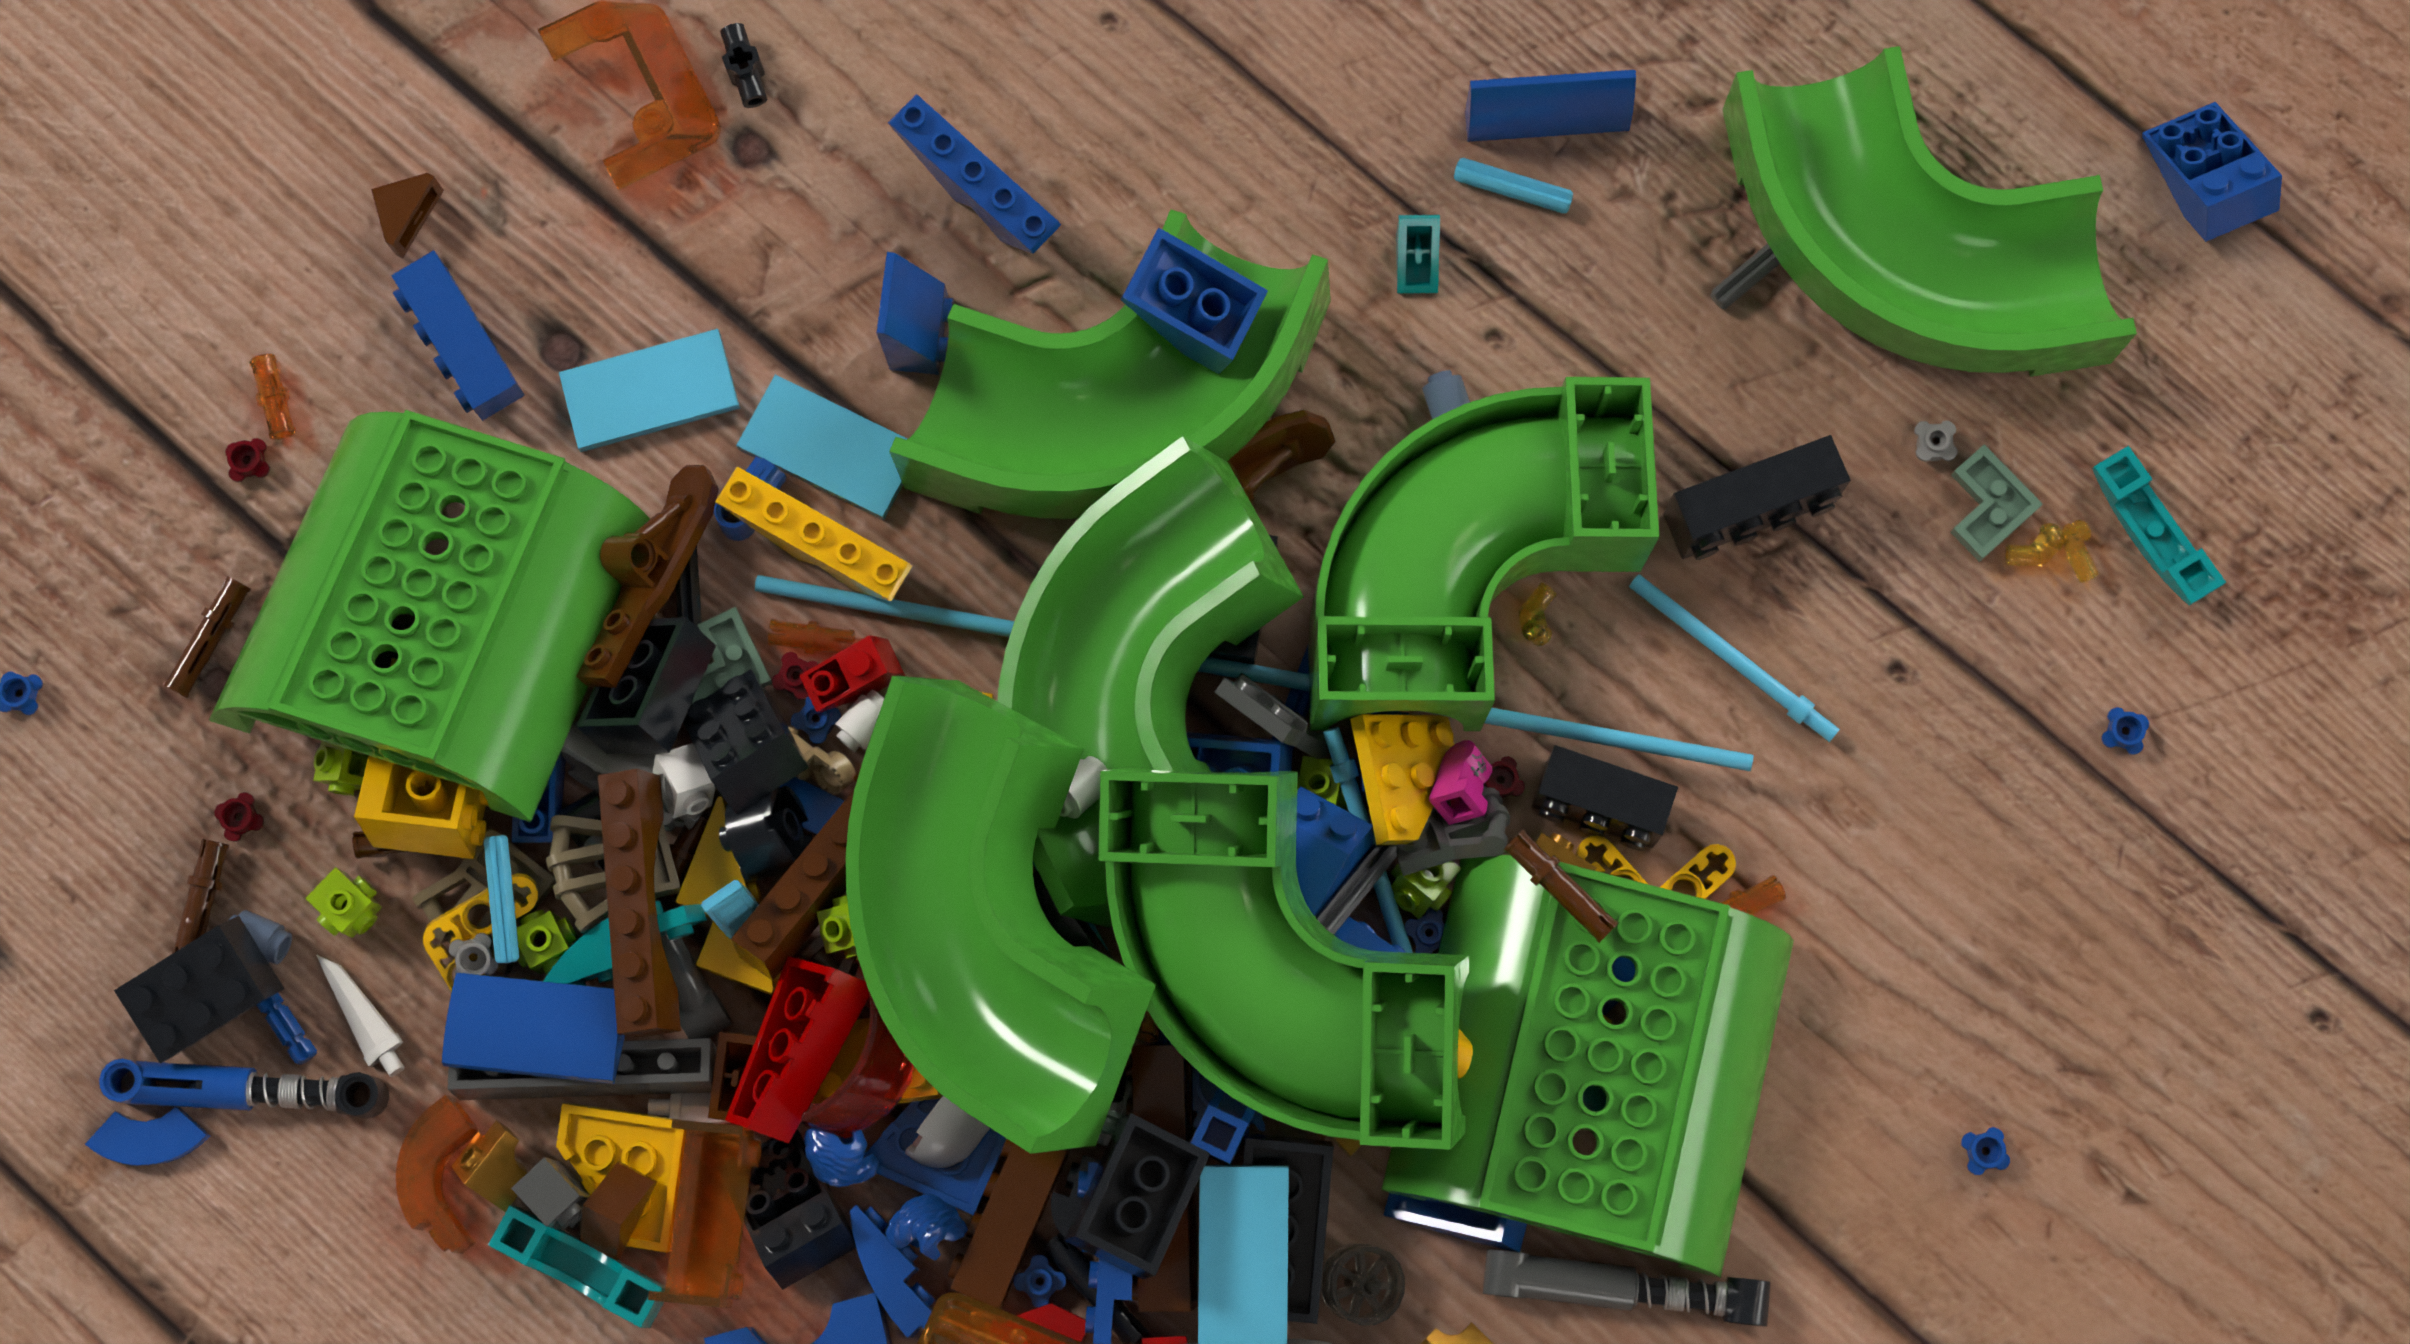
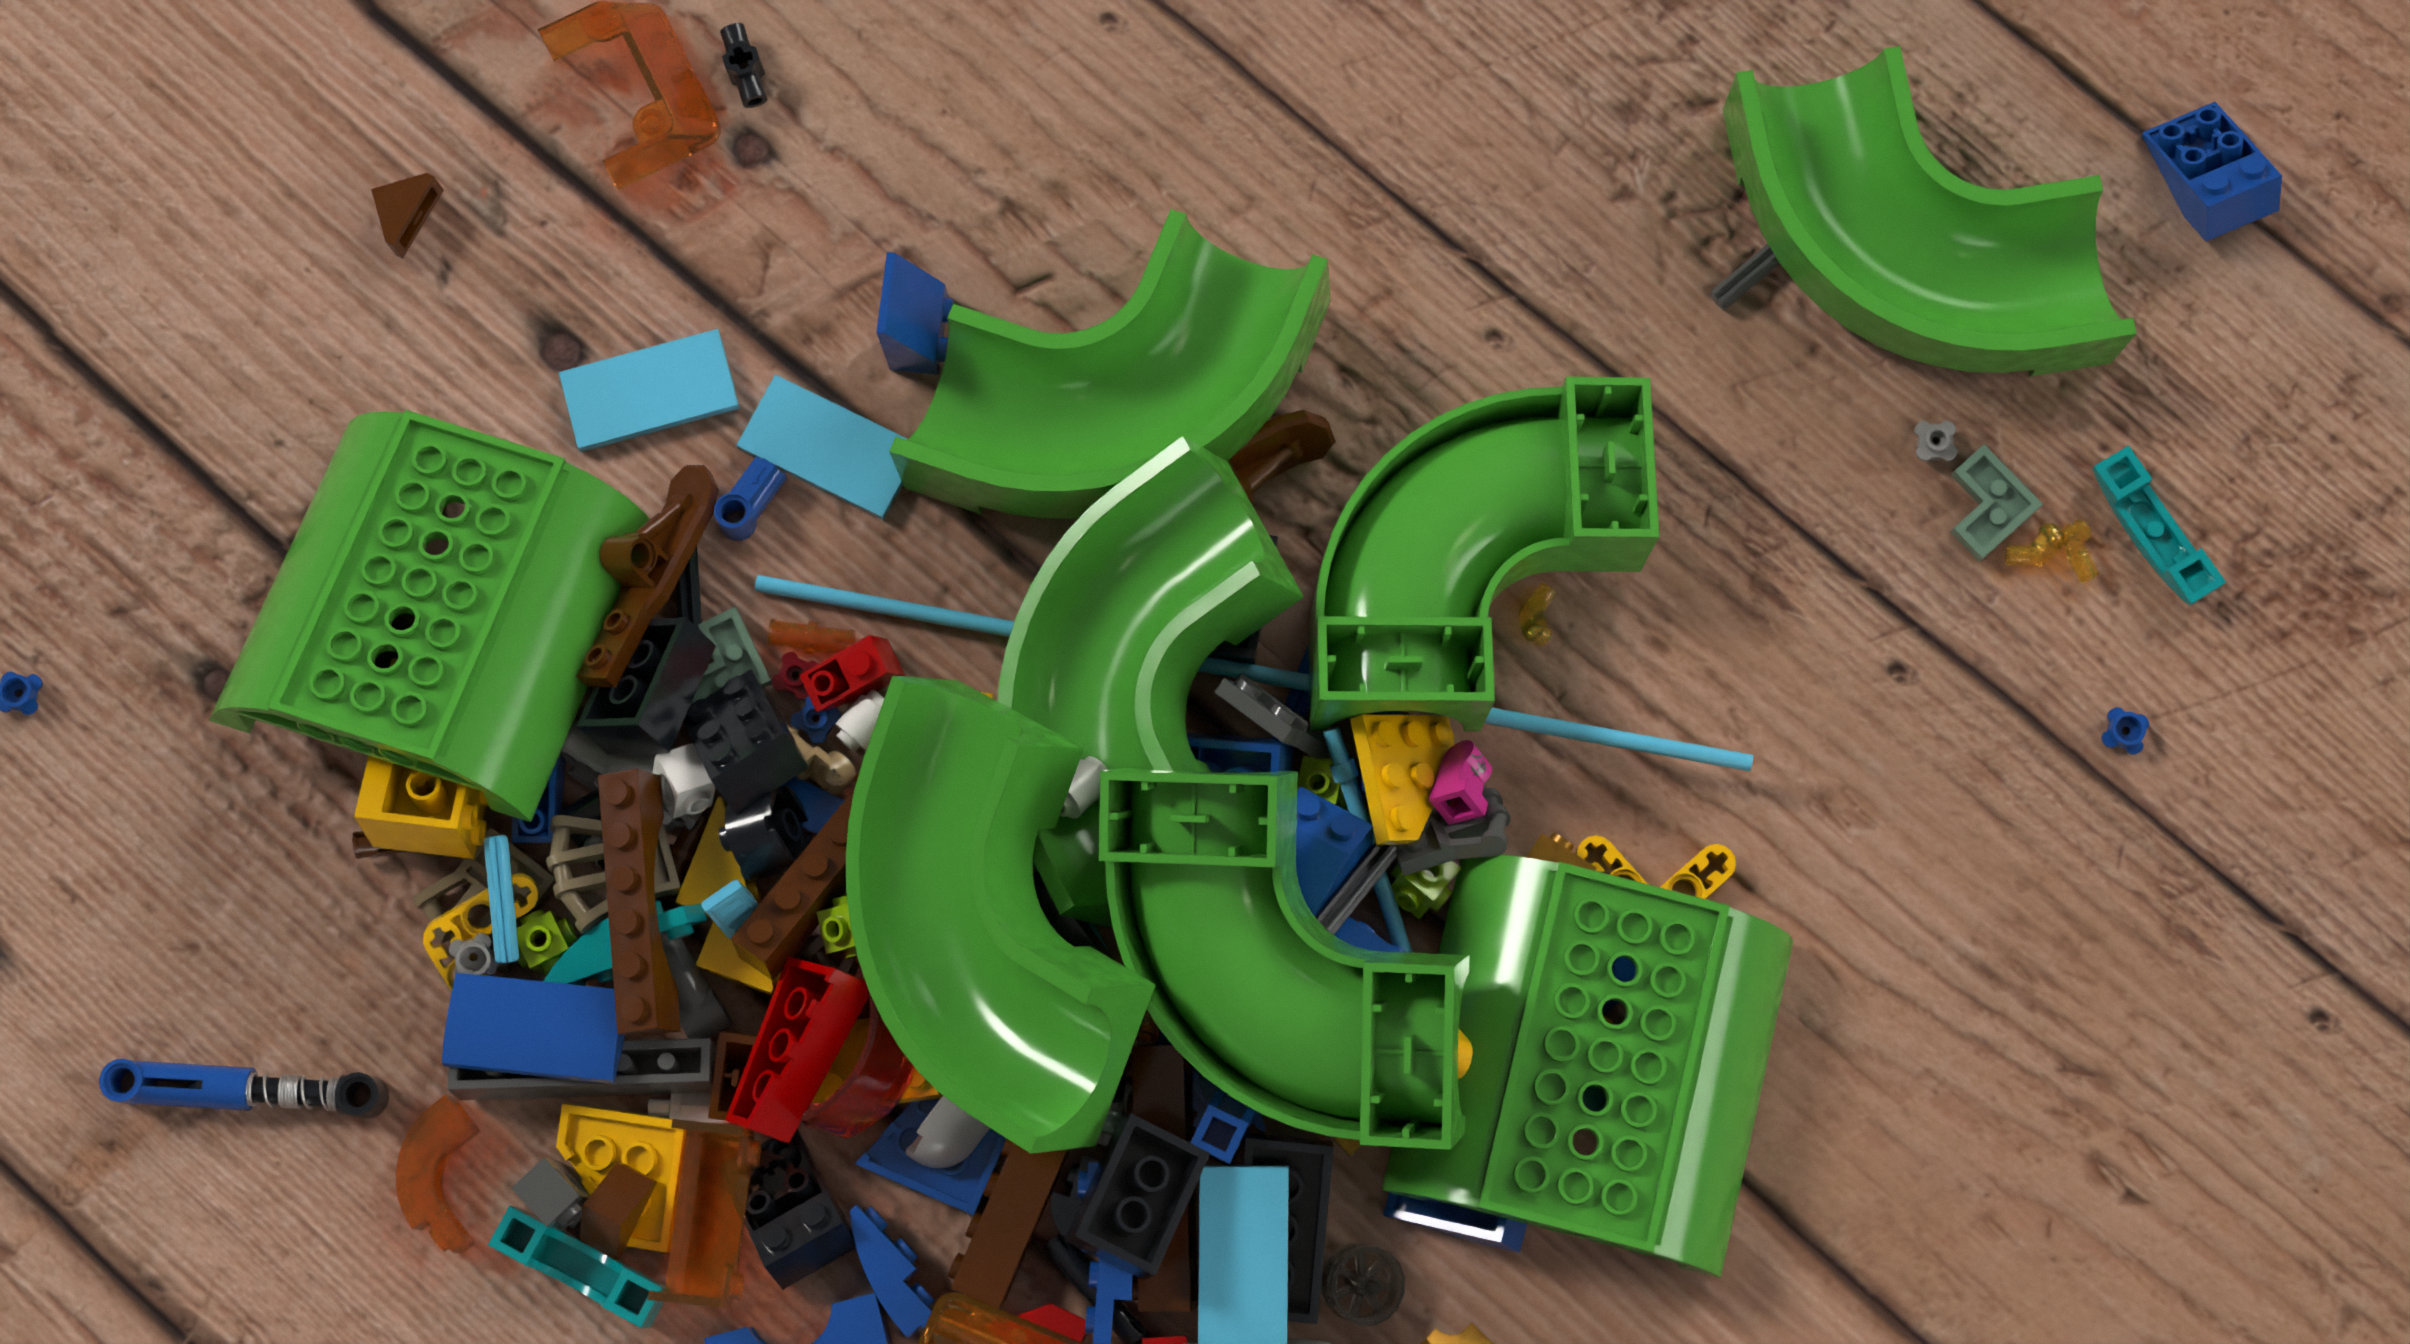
(149, 1141): blue tile -> none
(199, 989): black brick -> none
(201, 892): reddish brown pin -> none
(207, 636): reddish brown pin -> none
(227, 812): dark red plate -> none
(239, 451): dark red plate -> none
(268, 935): sand blue brick -> none
(272, 396): clear orange pin -> none
(287, 1029): blue axle -> none
(339, 768): lime brick -> none
(345, 903): lime brick -> none
(370, 1029): white bar -> none
(457, 336): blue brick -> none
(490, 1165): pearl gold brick -> none
(813, 536): yellow slope -> none
(839, 1160): blue hair -> none
(924, 1224): blue hair -> none
(973, 177): blue slope -> none
(1052, 1281): blue plate -> none
(1193, 300): blue slope -> none
(1417, 253): teal slope -> none
(1417, 928): blue plate -> none
(1444, 393): sand blue brick -> none
(1507, 769): dark red plate -> none
(1513, 185): medium azure axle -> none
(1550, 105): blue slope -> none
(1560, 885): reddish brown pin -> none
(1604, 798): black brick -> none
(1621, 1287): piece -> none
(1757, 498): black brick -> none
(1757, 897): clear orange pin -> none
(1798, 708): medium azure bar -> none
(1997, 1154): blue plate -> none

